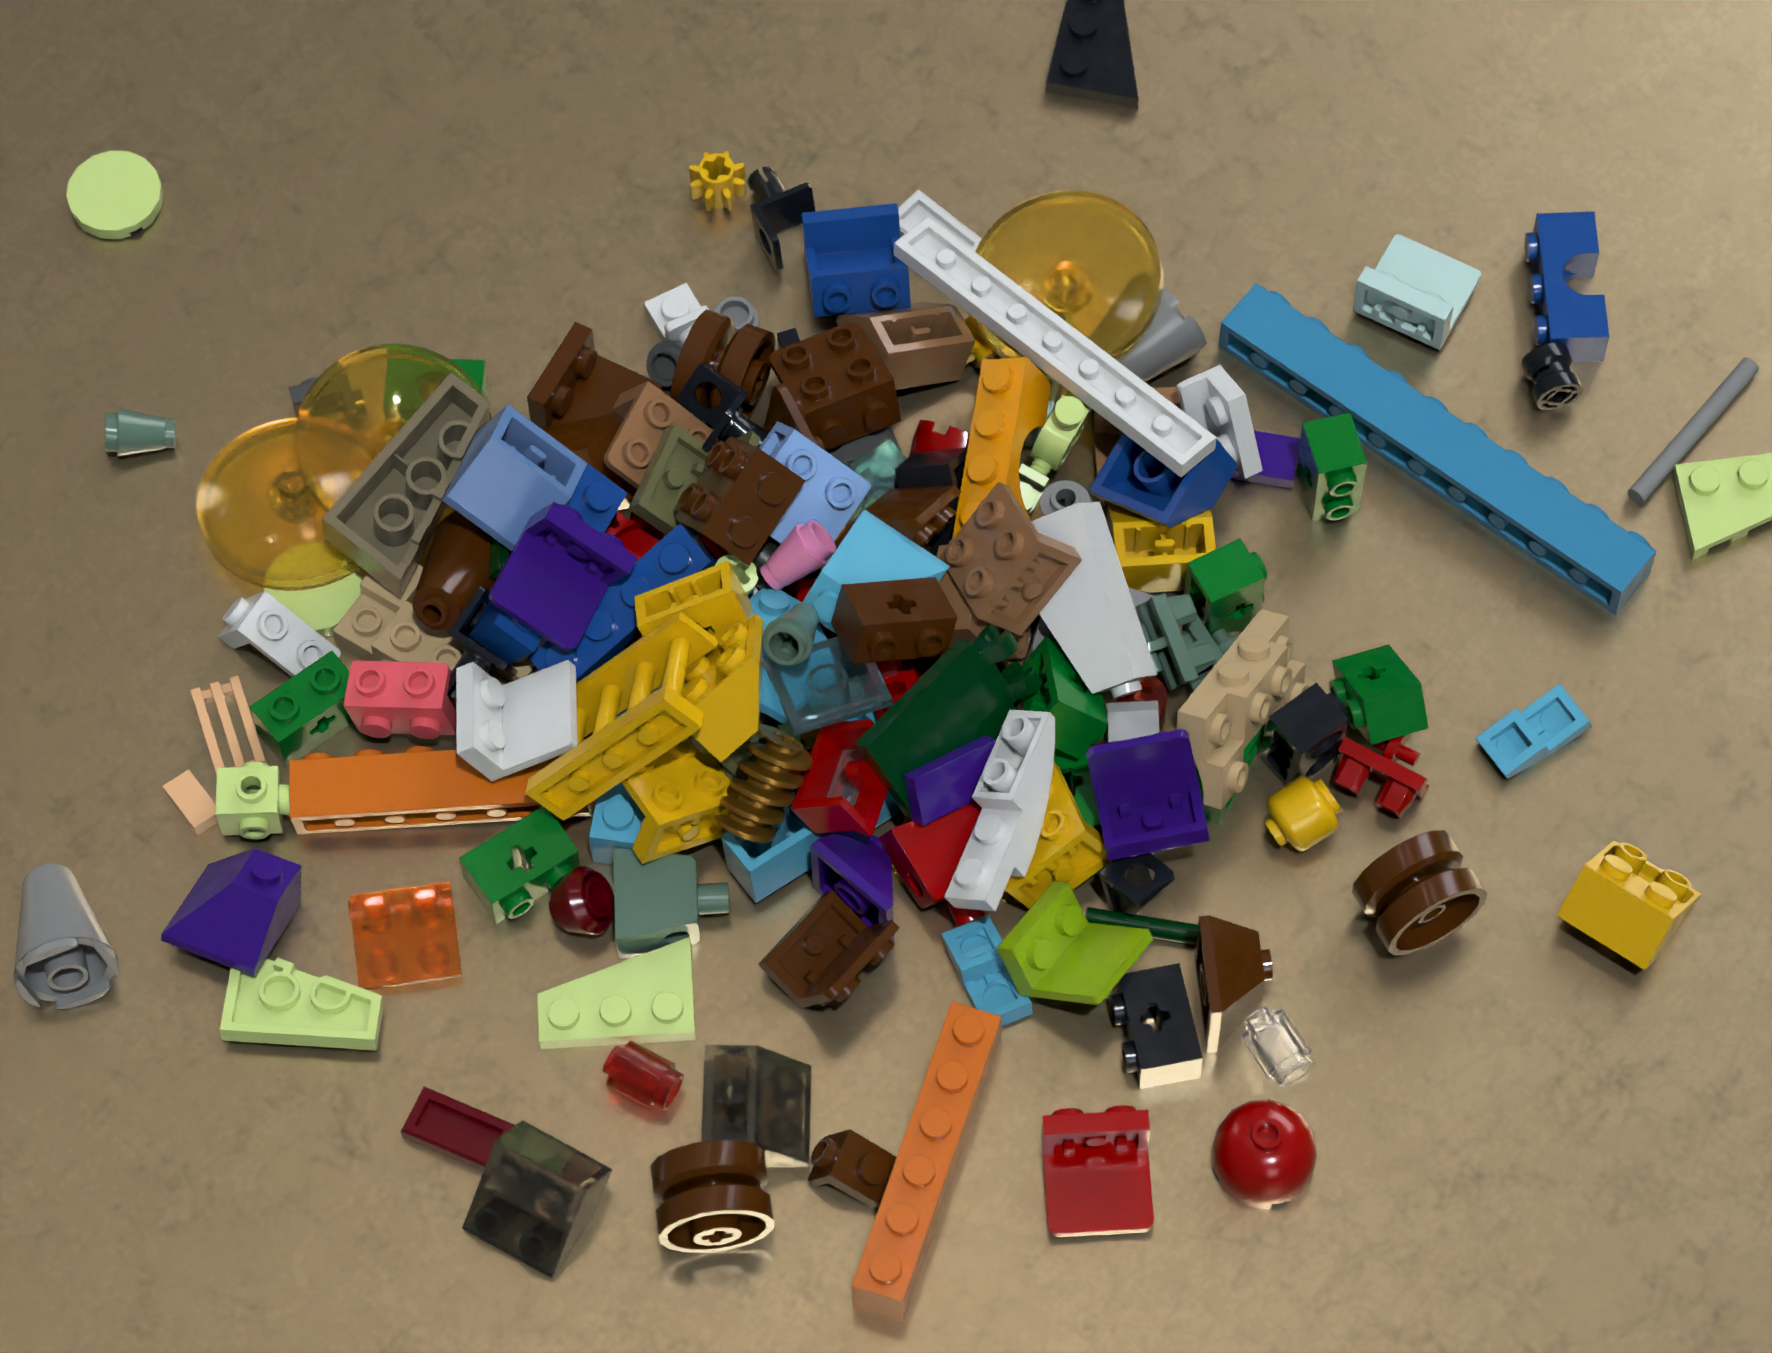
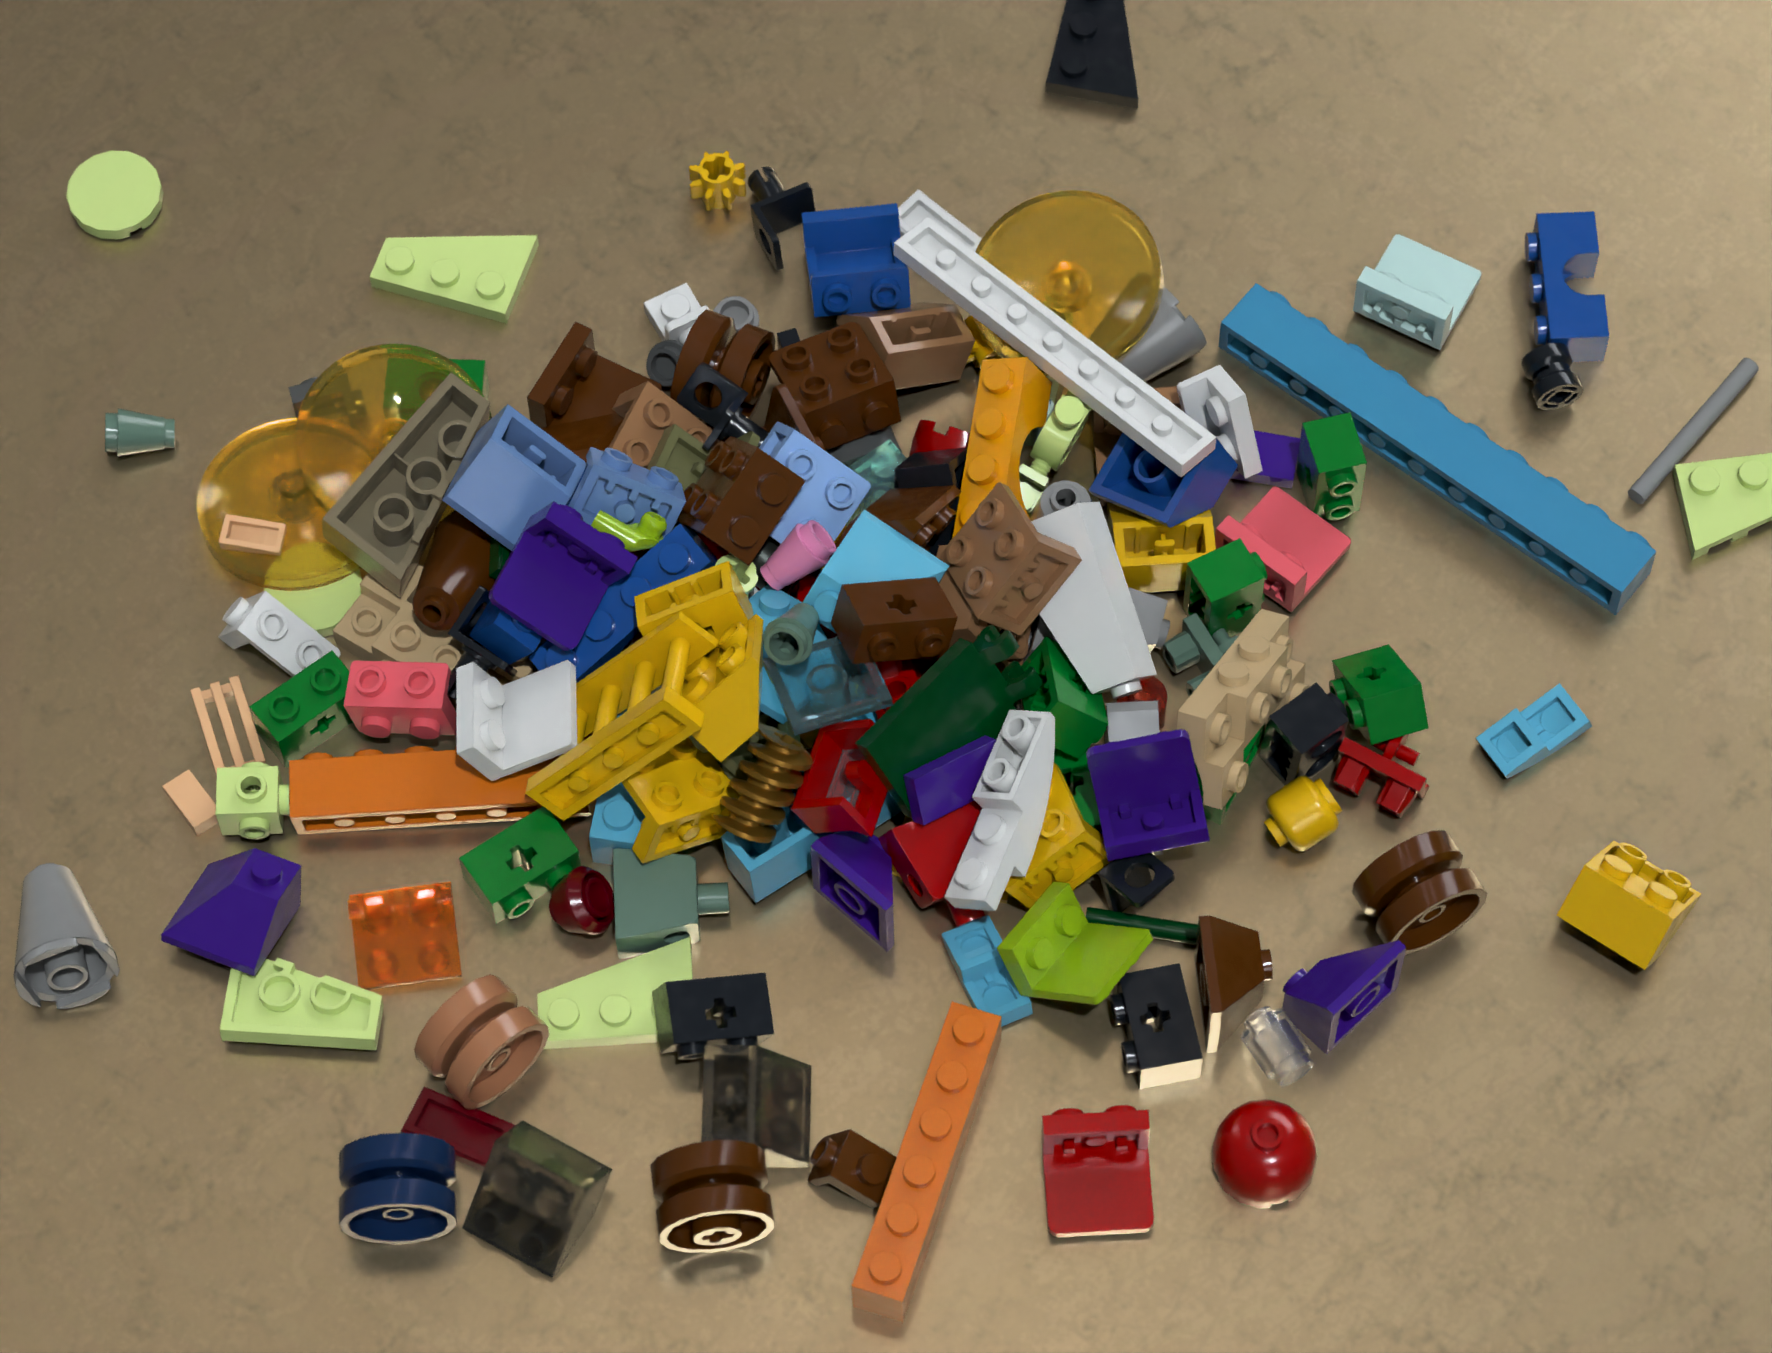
(252, 535): none -> light nougat piece
(397, 1188): none -> dark blue wheel
(457, 271): none -> yellowish green wing
(481, 1041): none -> nougat wheel
(626, 489): none -> medium blue bracket
(636, 535): none -> lime arm
(642, 1076): clear red brick -> none
(738, 999): none -> black brick
(826, 952): reddish brown bracket -> none
(1166, 645): sand green hips -> none
(1291, 542): none -> coral bracket
(1342, 992): none -> dark purple slope

